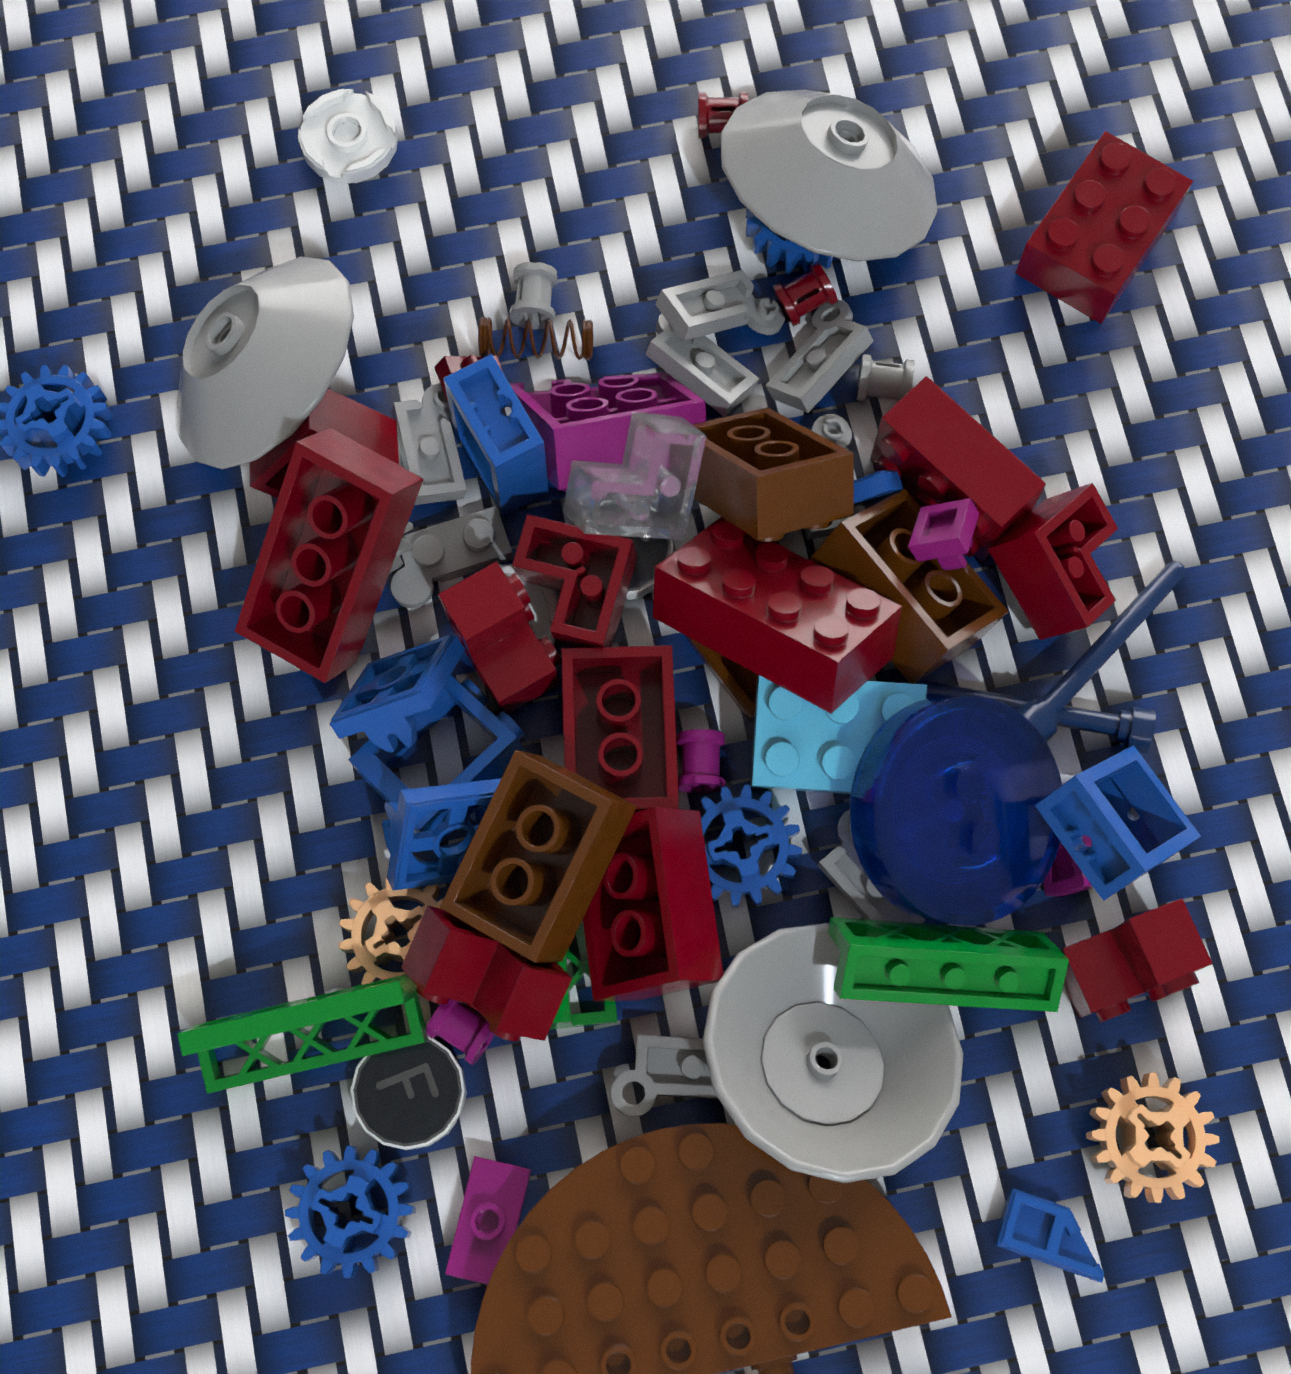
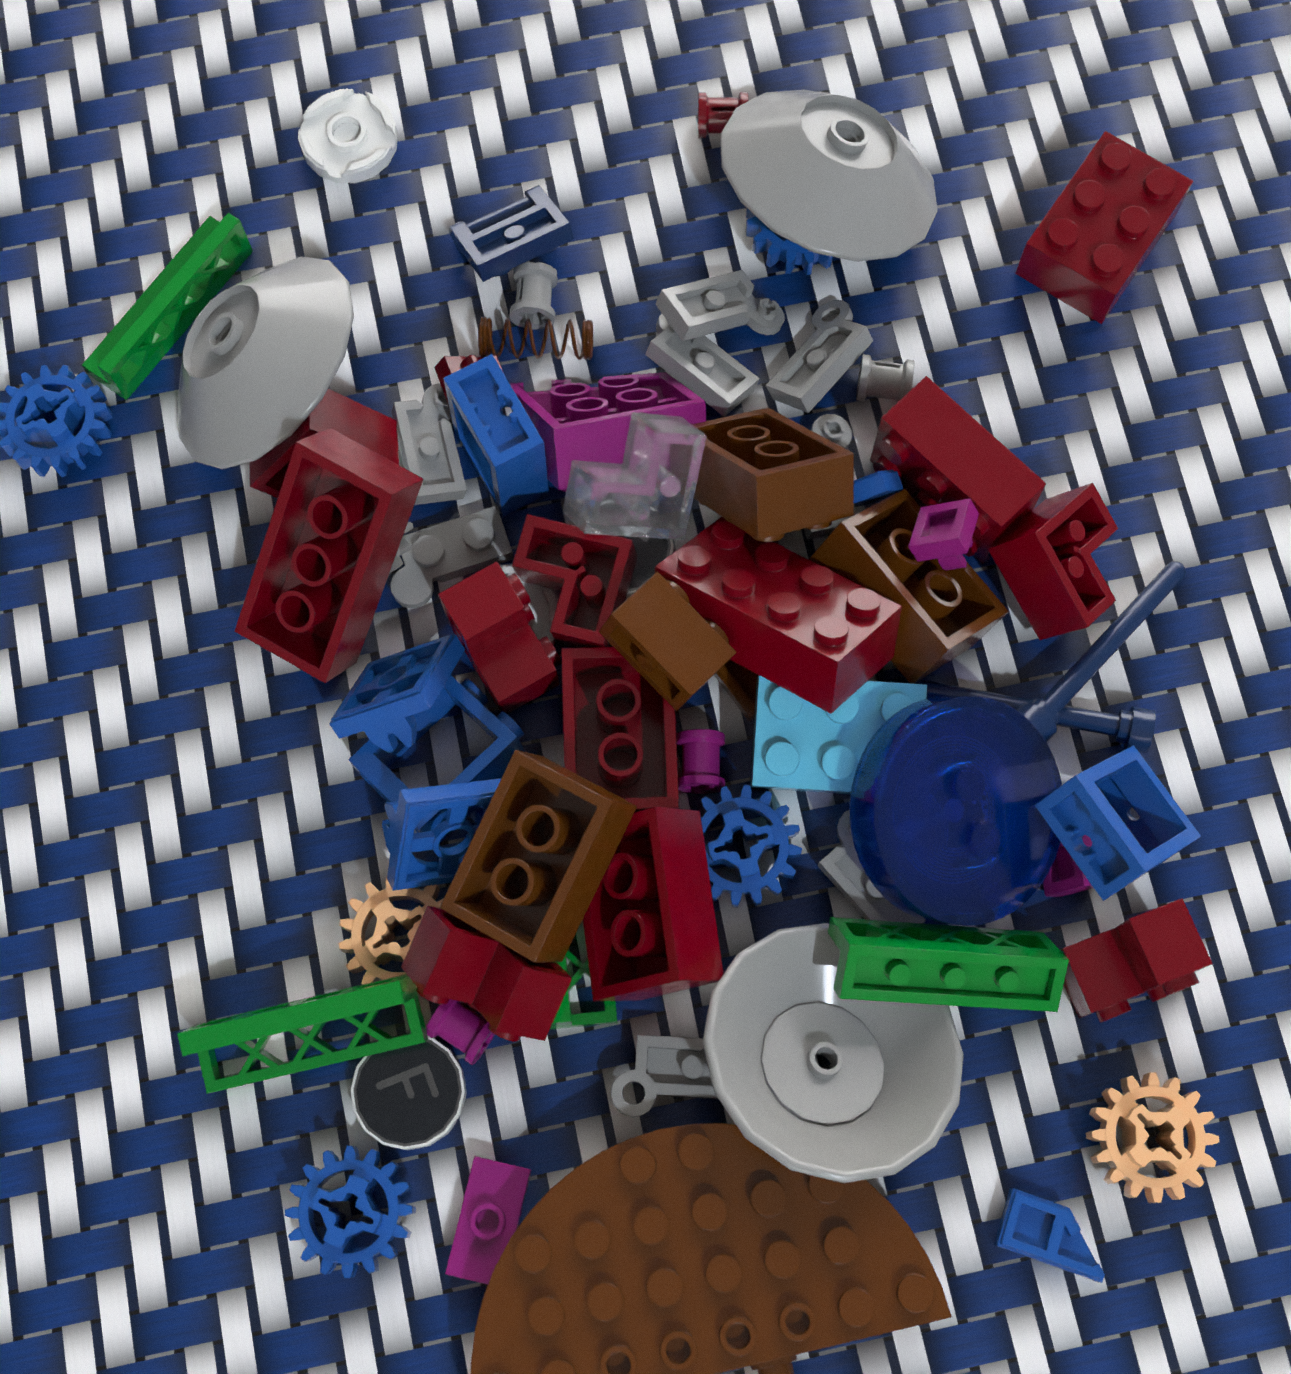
(169, 305): none -> green fence
(512, 234): none -> dark blue plate
(667, 640): none -> reddish brown brick
(805, 293): dark red bush -> none

